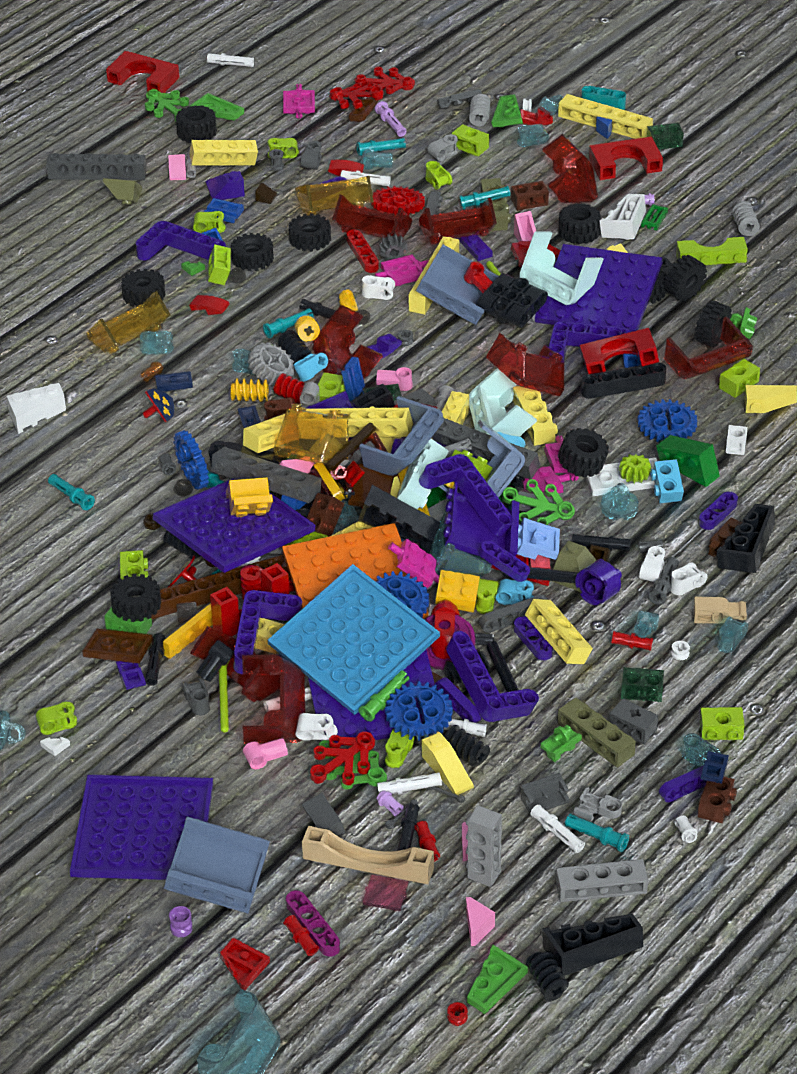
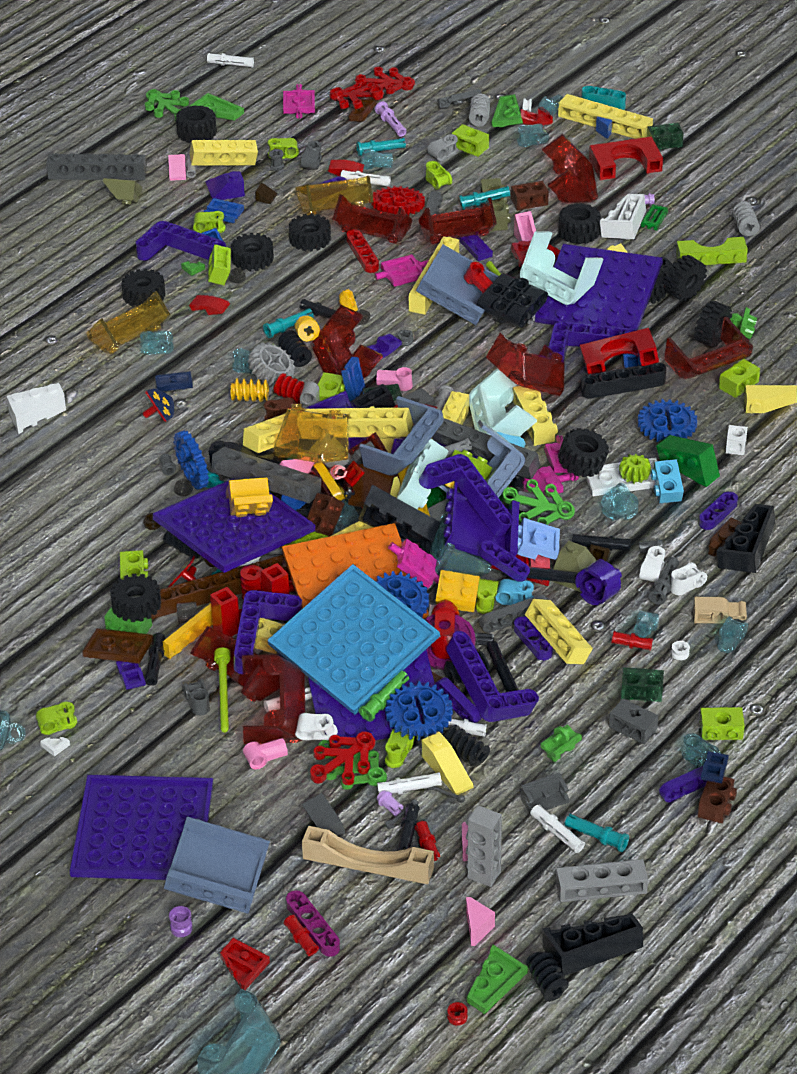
(76, 495): teal pin -> none
(127, 64): red arch -> none
(154, 369): clear orange pin -> none
(218, 657): black piece -> none
(248, 416): dark blue plate -> none
(310, 365): medium azure piece -> none
(353, 444): dark brown axle -> none
(376, 287): white piece -> none
(385, 892): clear pink piece -> none
(393, 247): dark grey gear -> none
(593, 804): light grey piece -> none
(597, 732): olive brick -> none
(687, 832): white pin -> none

